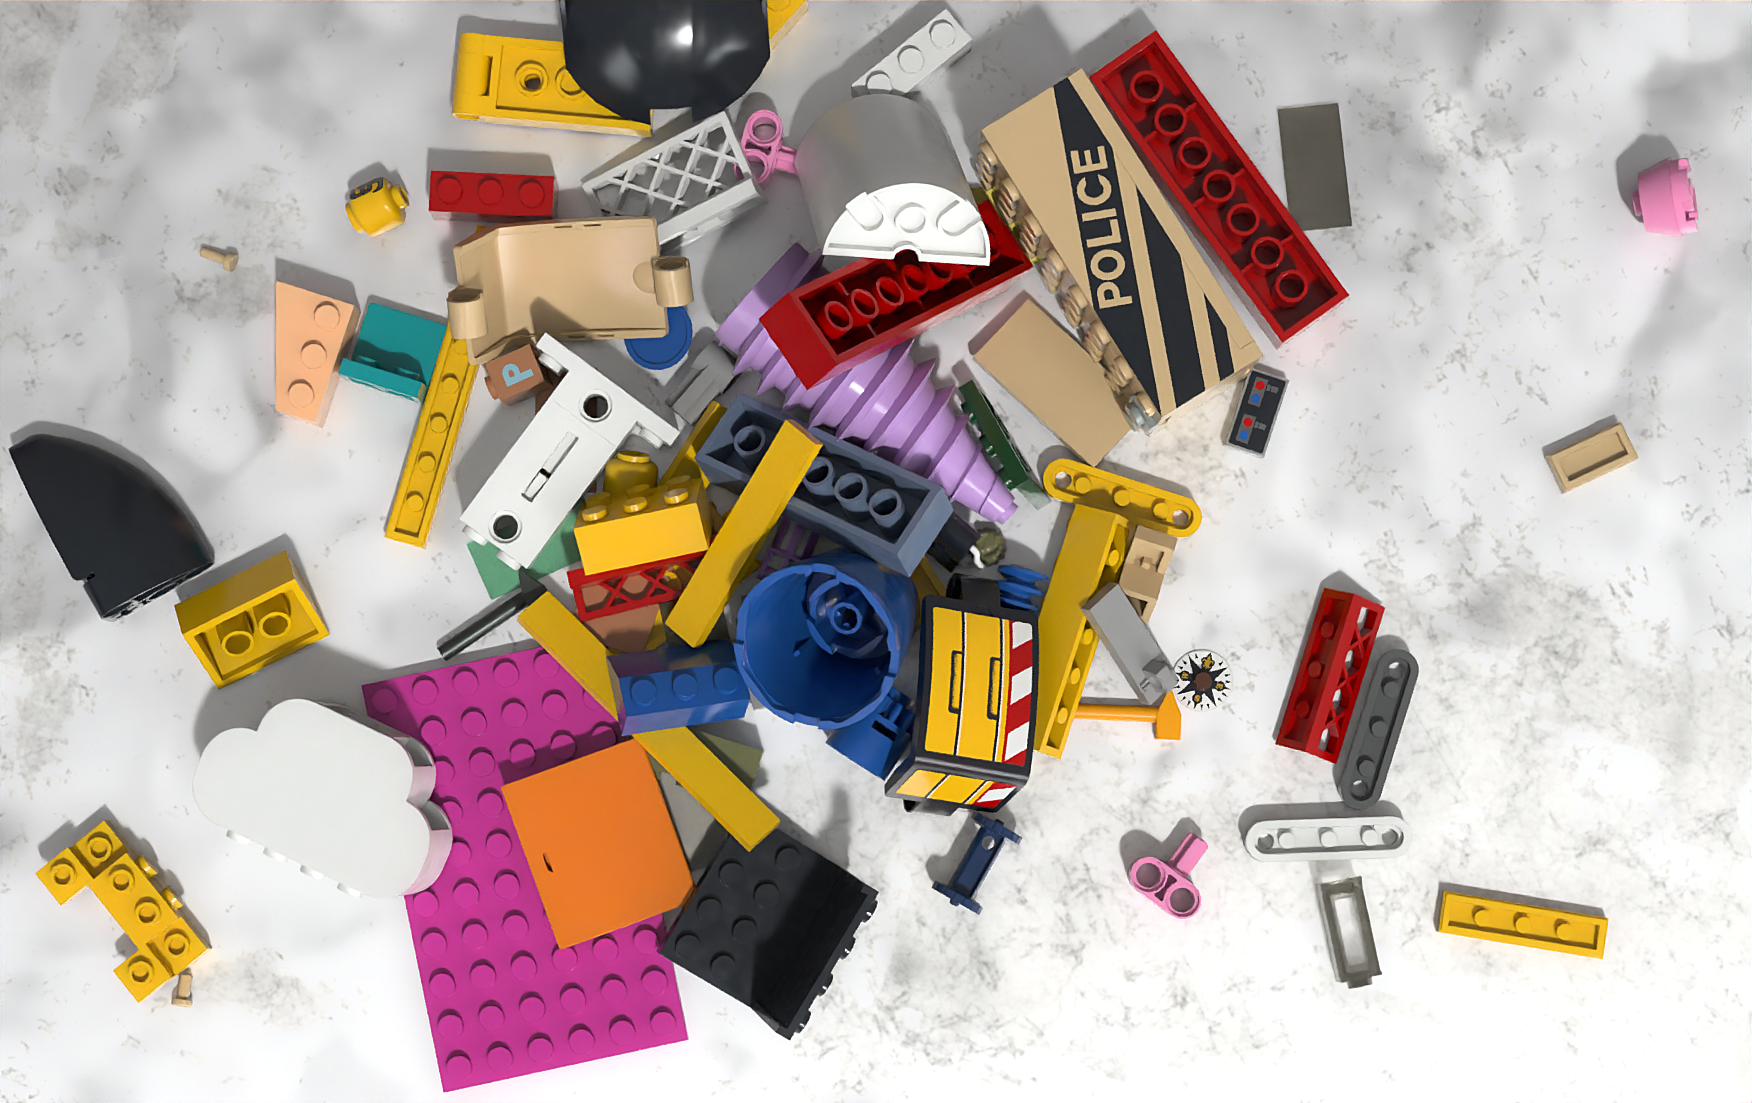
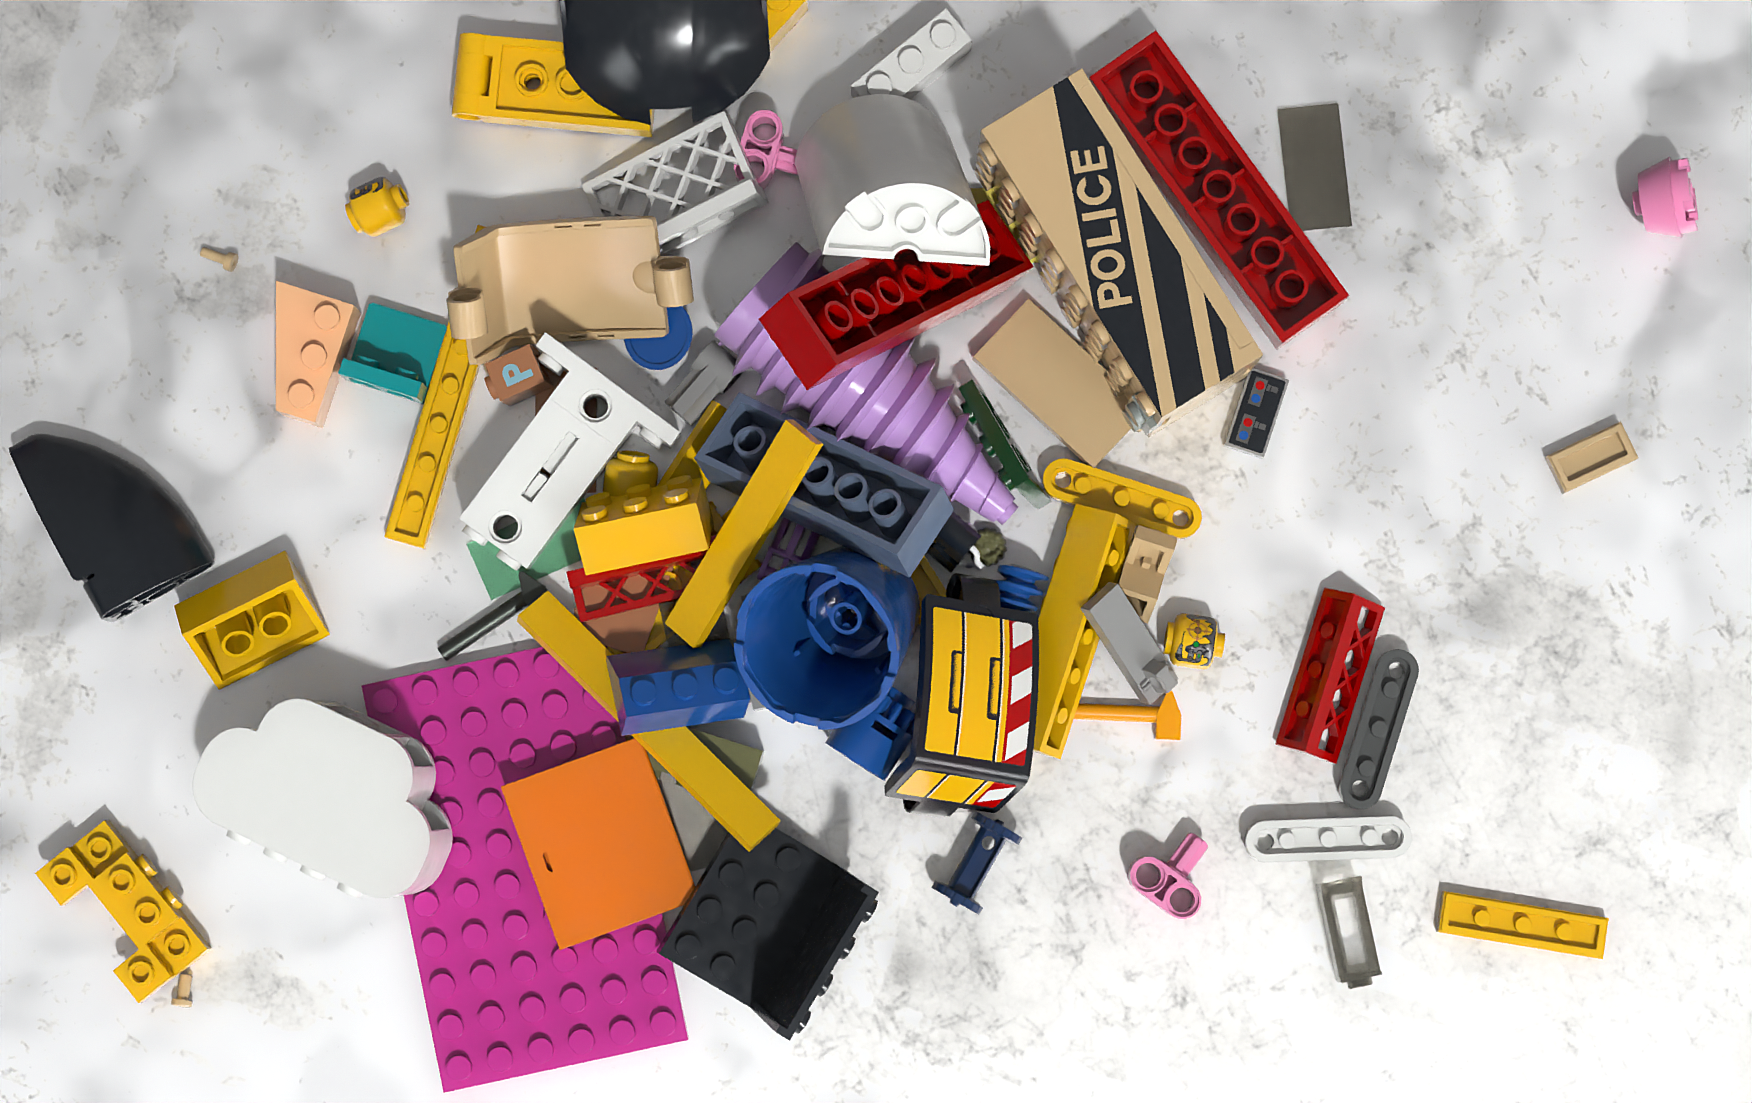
(492, 197): red brick -> none
(1193, 641): none -> yellow head
(1203, 681): piece -> none

